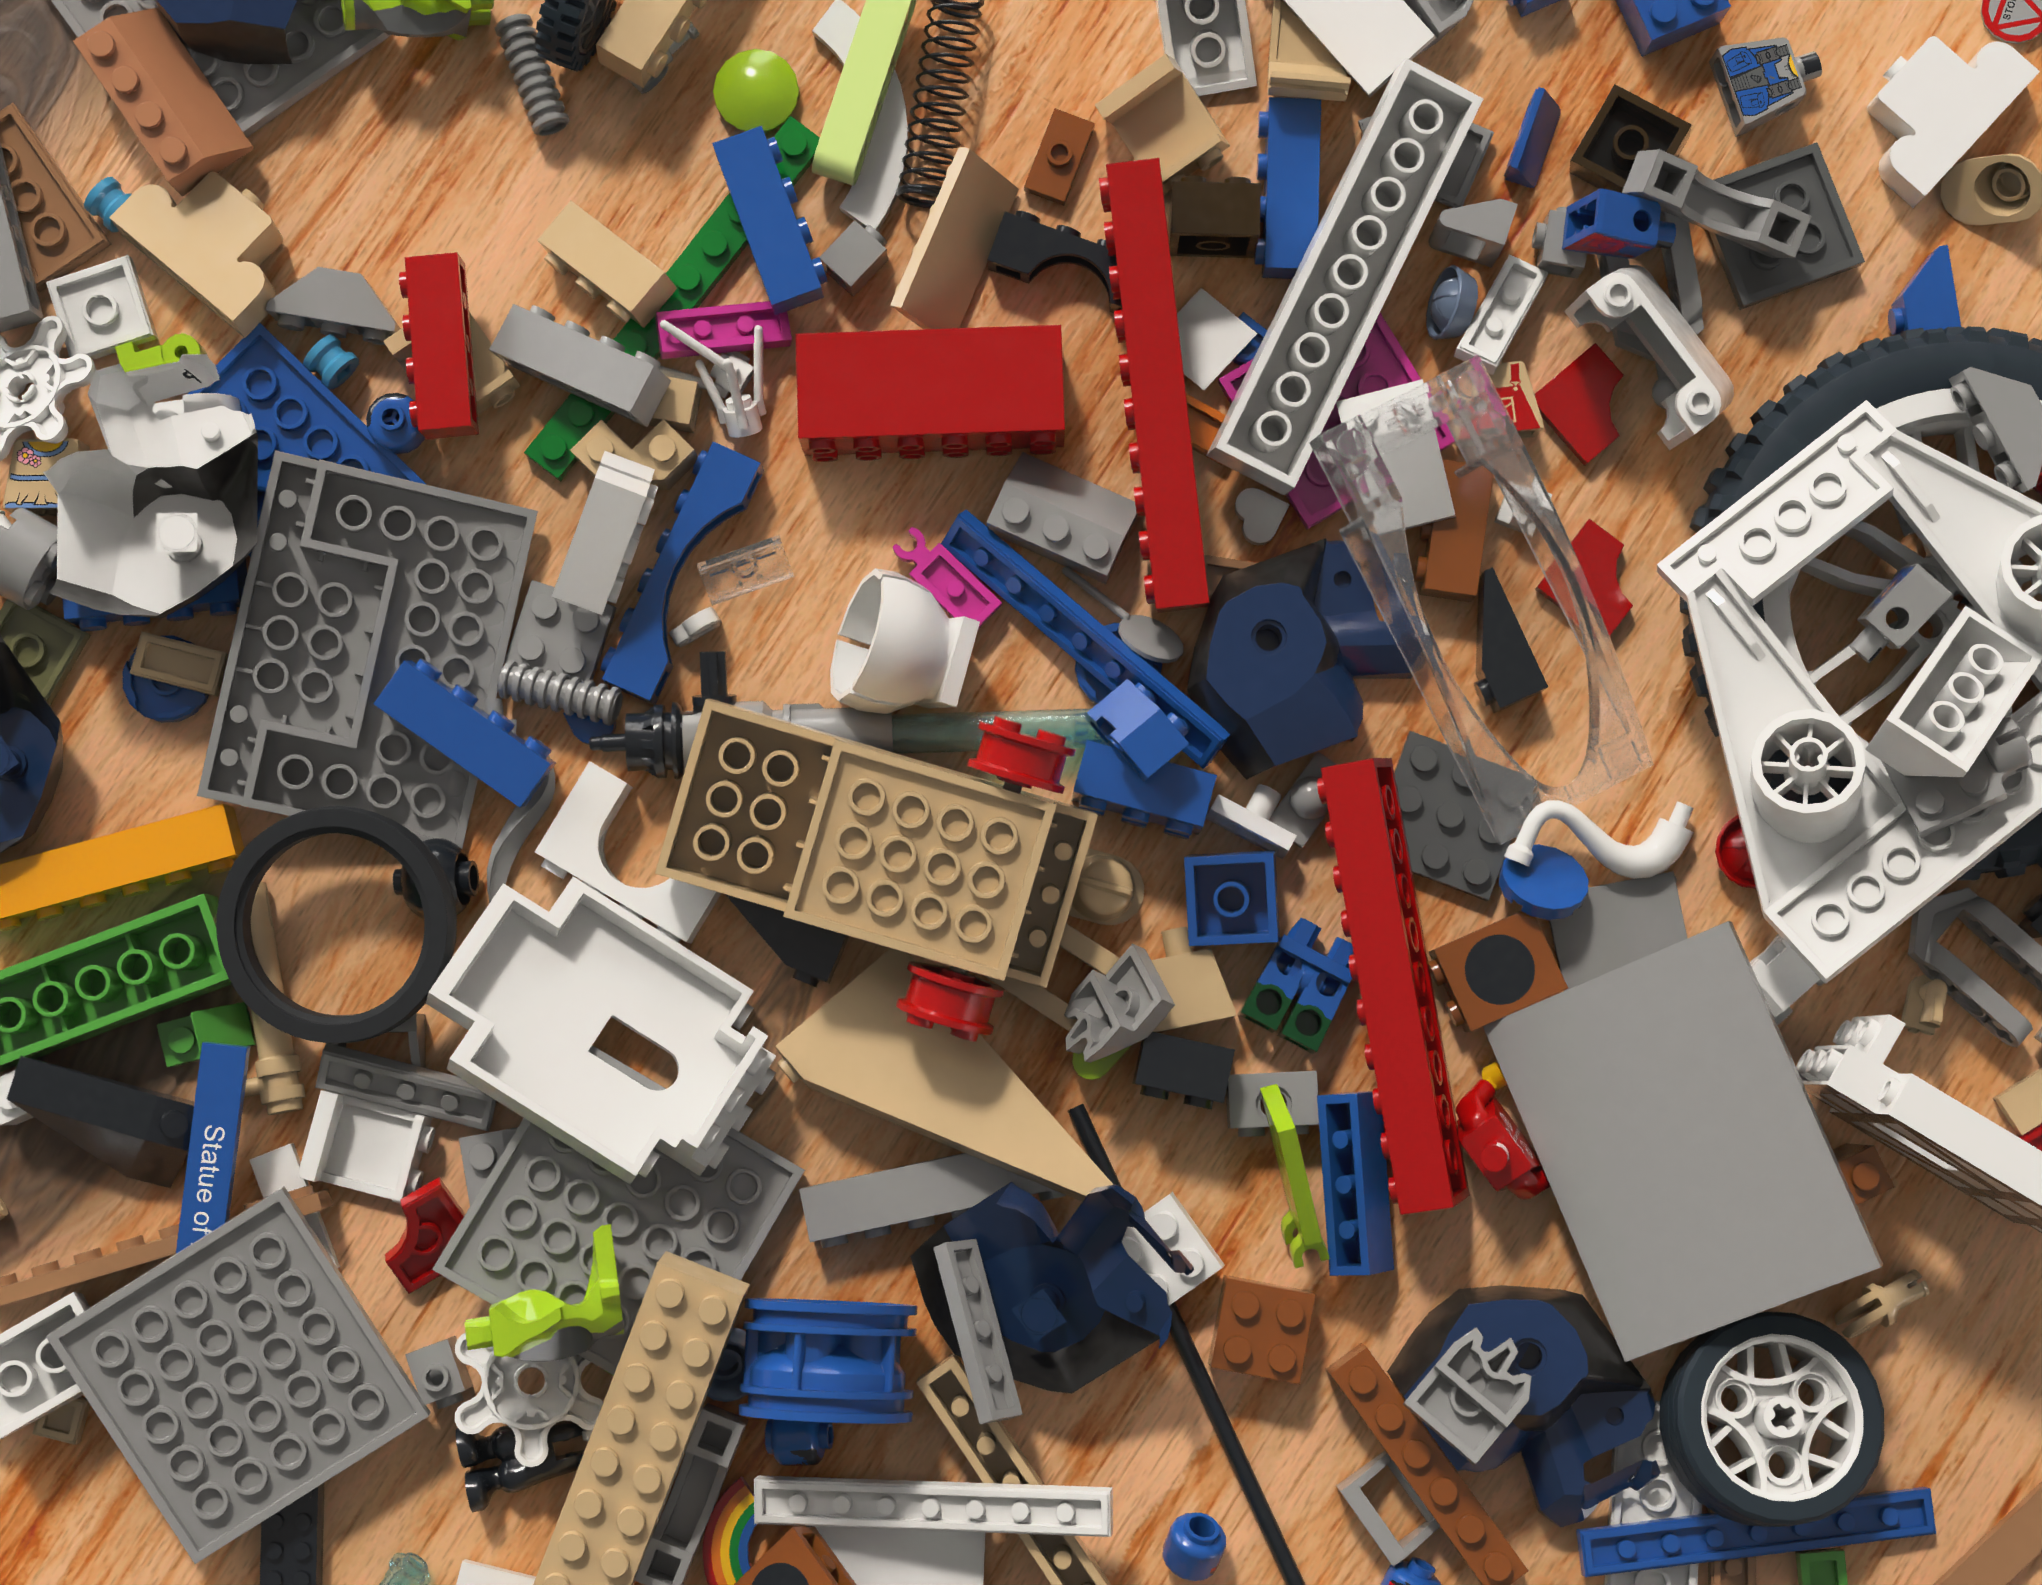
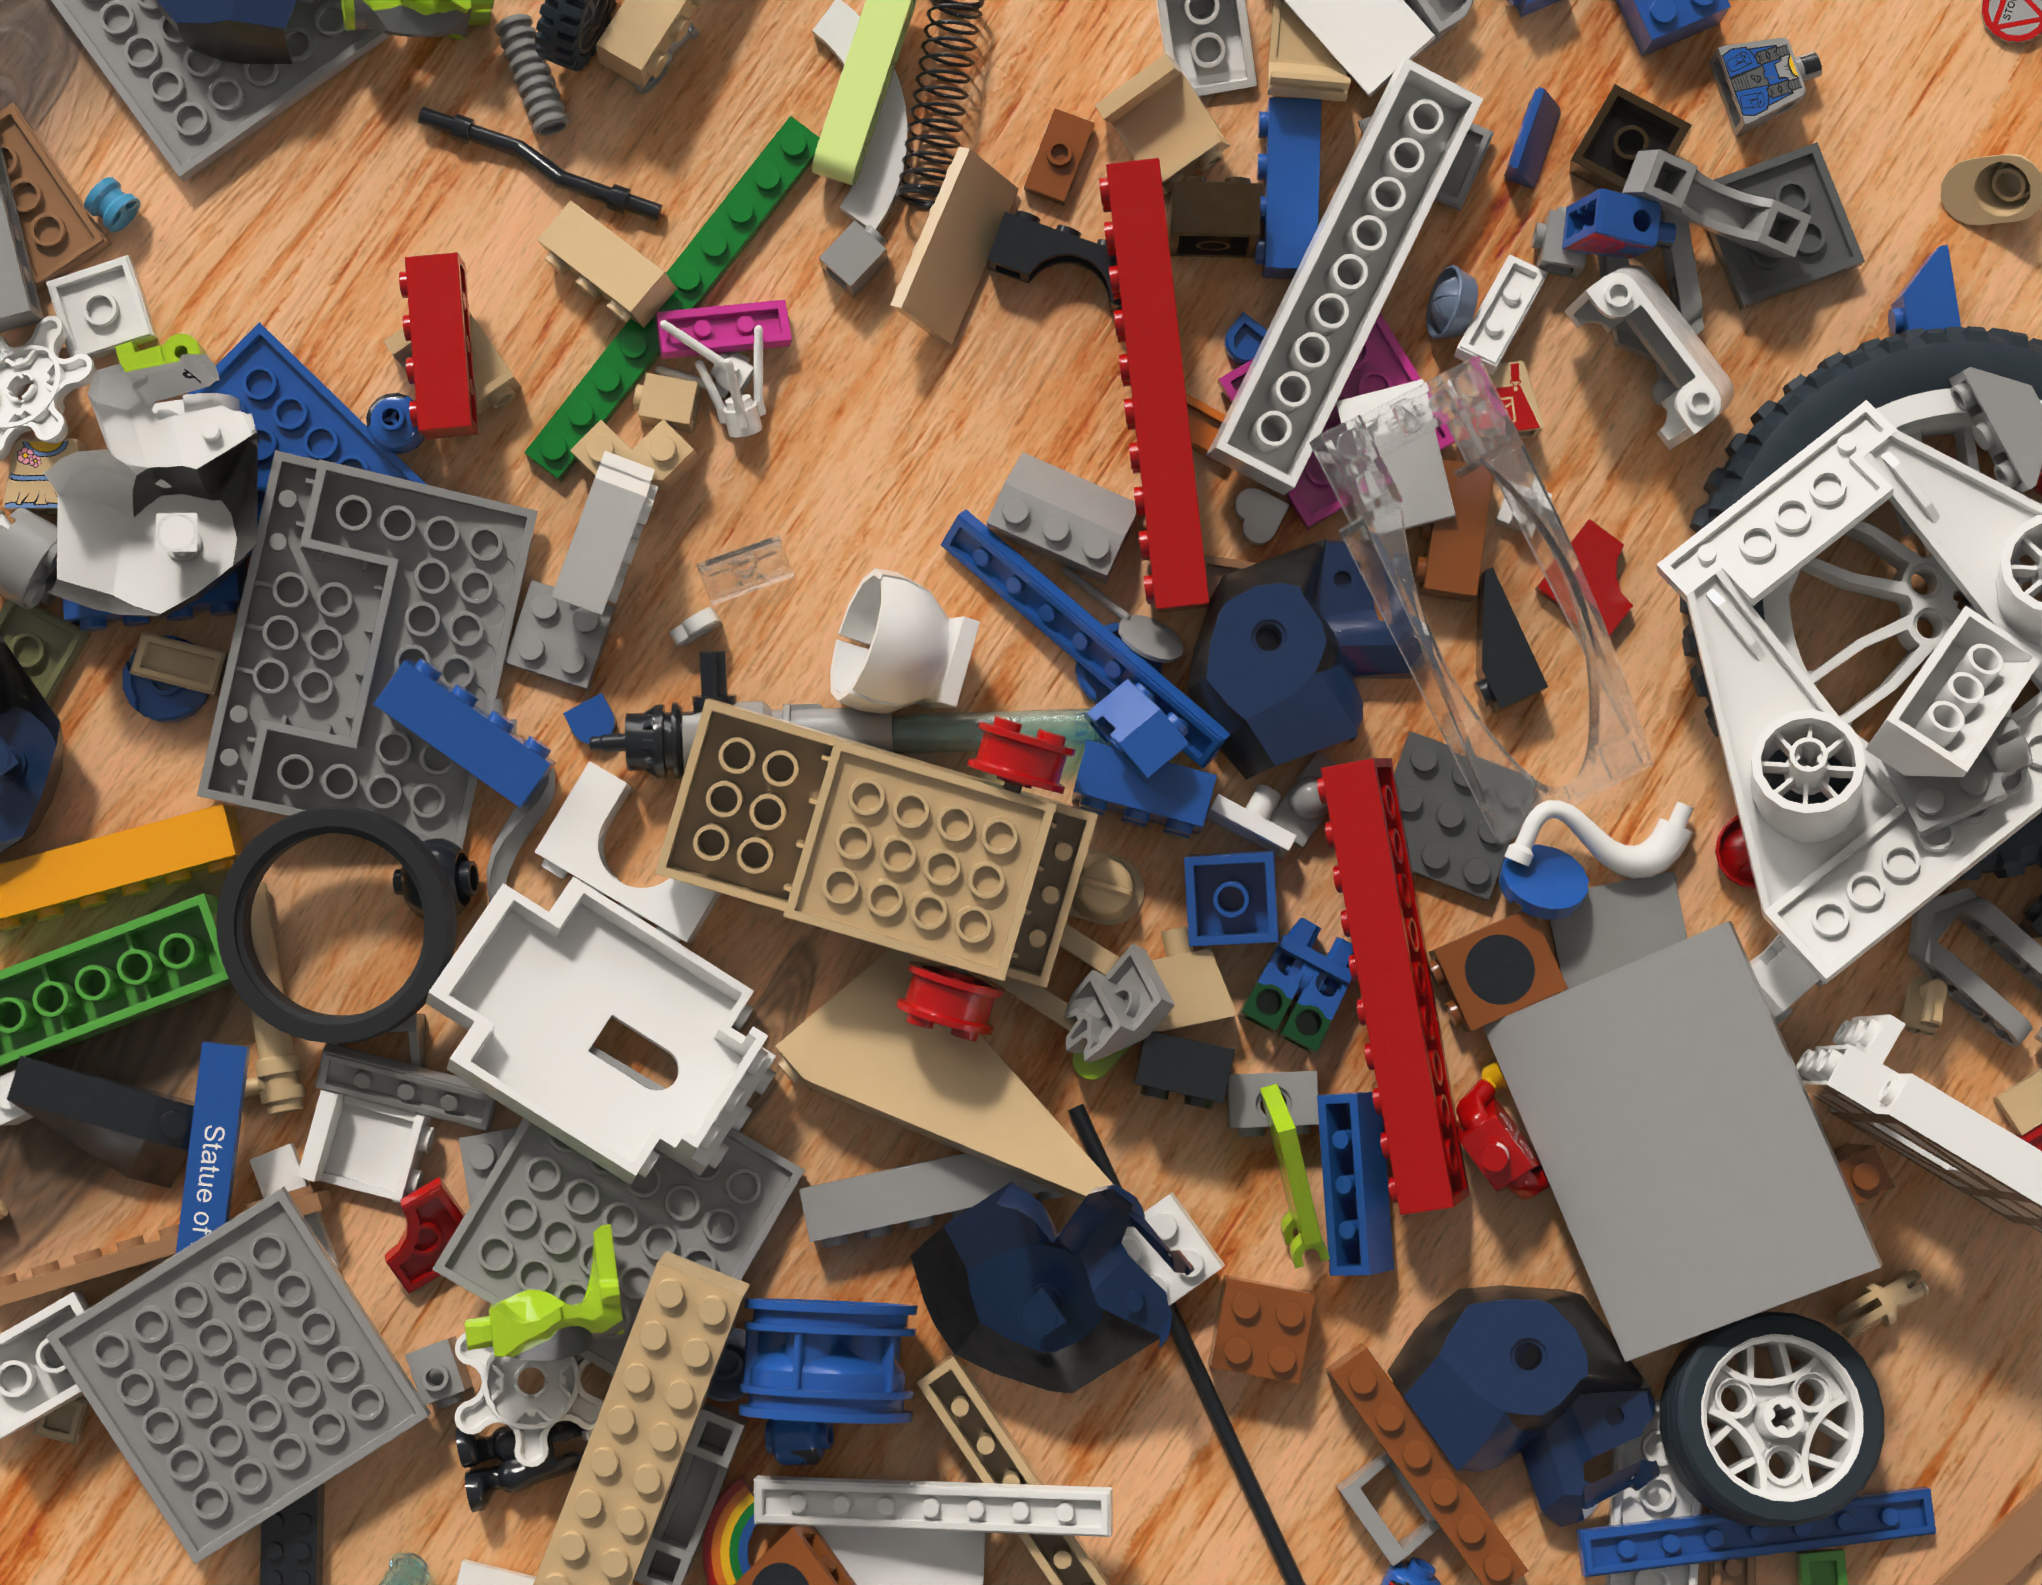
(163, 96): nougat slope -> none
(207, 245): tan brick -> none
(225, 1024): bright green slope -> none
(331, 361): dark azure wheel -> none
(336, 303): light grey slope -> none
(465, 130): none -> black bar
(559, 692): light grey piece -> none
(581, 364): light grey brick -> none
(719, 492): blue arch -> none
(756, 90): lime dish -> none
(769, 221): blue brick -> none
(799, 945): black slope -> none
(930, 392): red brick -> none
(948, 581): dark pink plate -> none
(977, 1331): light grey plate -> none
(1194, 1546): blue head -> none
(1209, 338): white sticker -> none
(1471, 1395): light grey plate -> none
(1474, 230): light grey tile -> none
(1579, 402): red tile -> none
(1913, 598): light grey torso -> none
(1941, 109): white brick -> none

